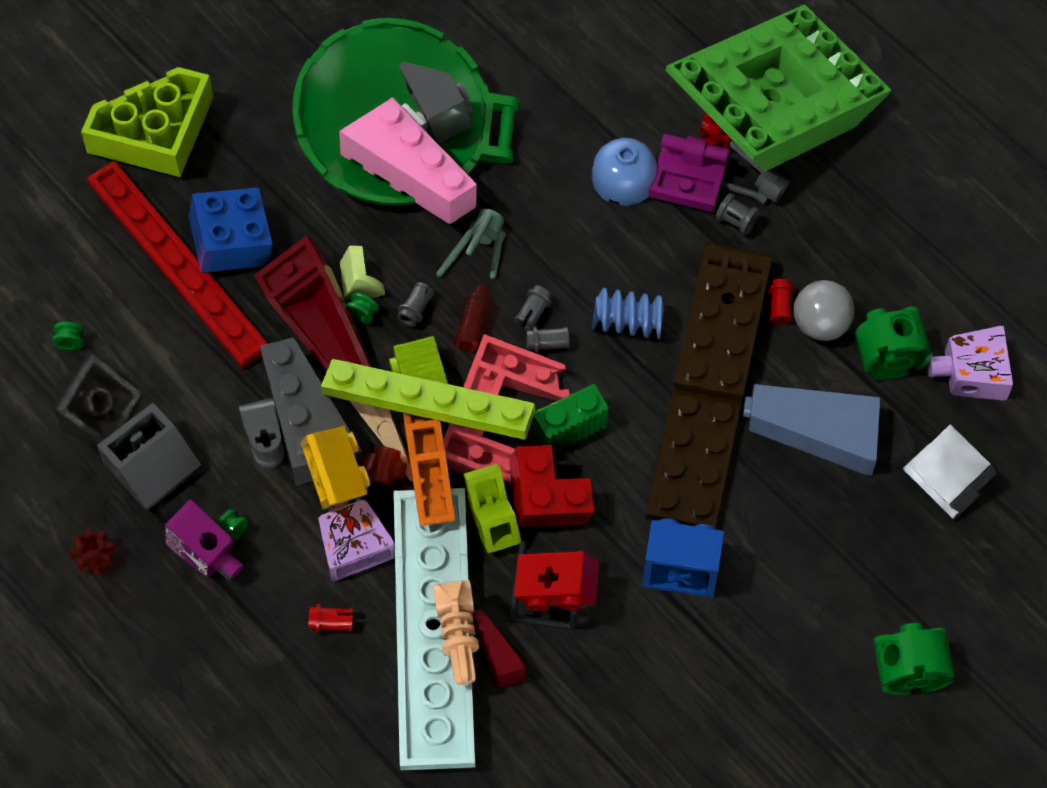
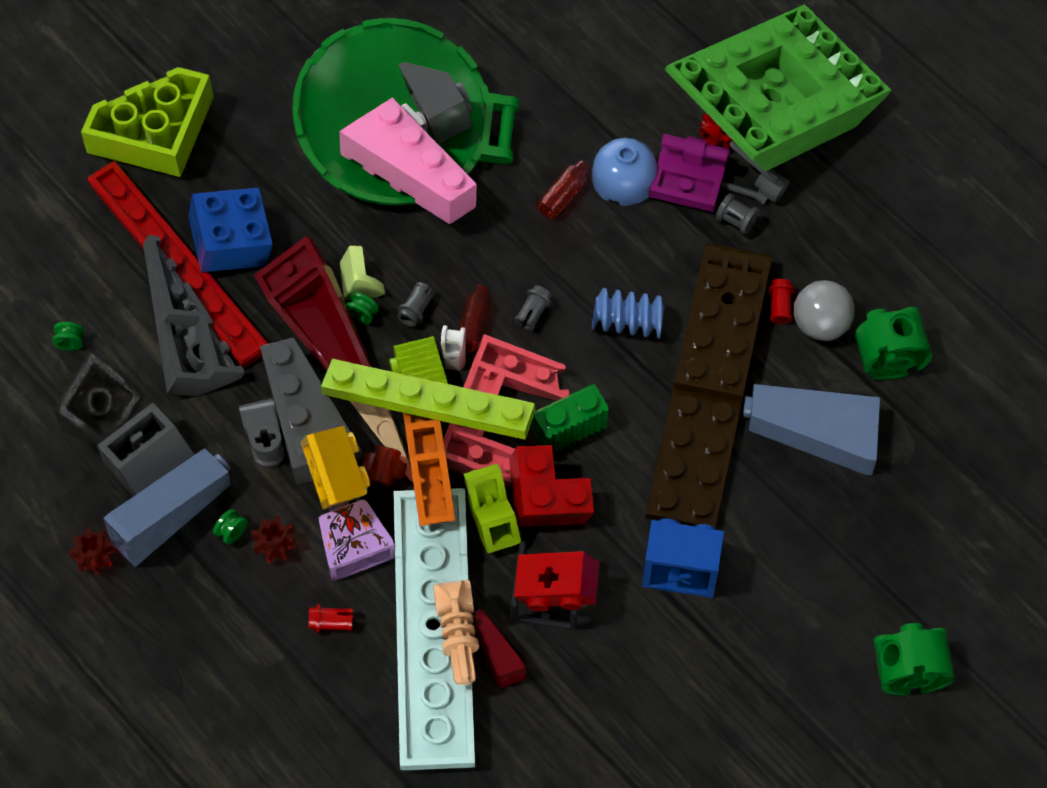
(166, 505): none -> sand blue slope
(189, 348): none -> dark grey wedge
(192, 532): magenta torso -> none
(279, 545): none -> clear red gear
(453, 348): none -> white bar
(484, 231): sand green plant -> none
(547, 339): dark grey pin -> none
(562, 190): none -> clear red cylinder
(950, 471): plate -> none
(976, 364): lavender torso -> none

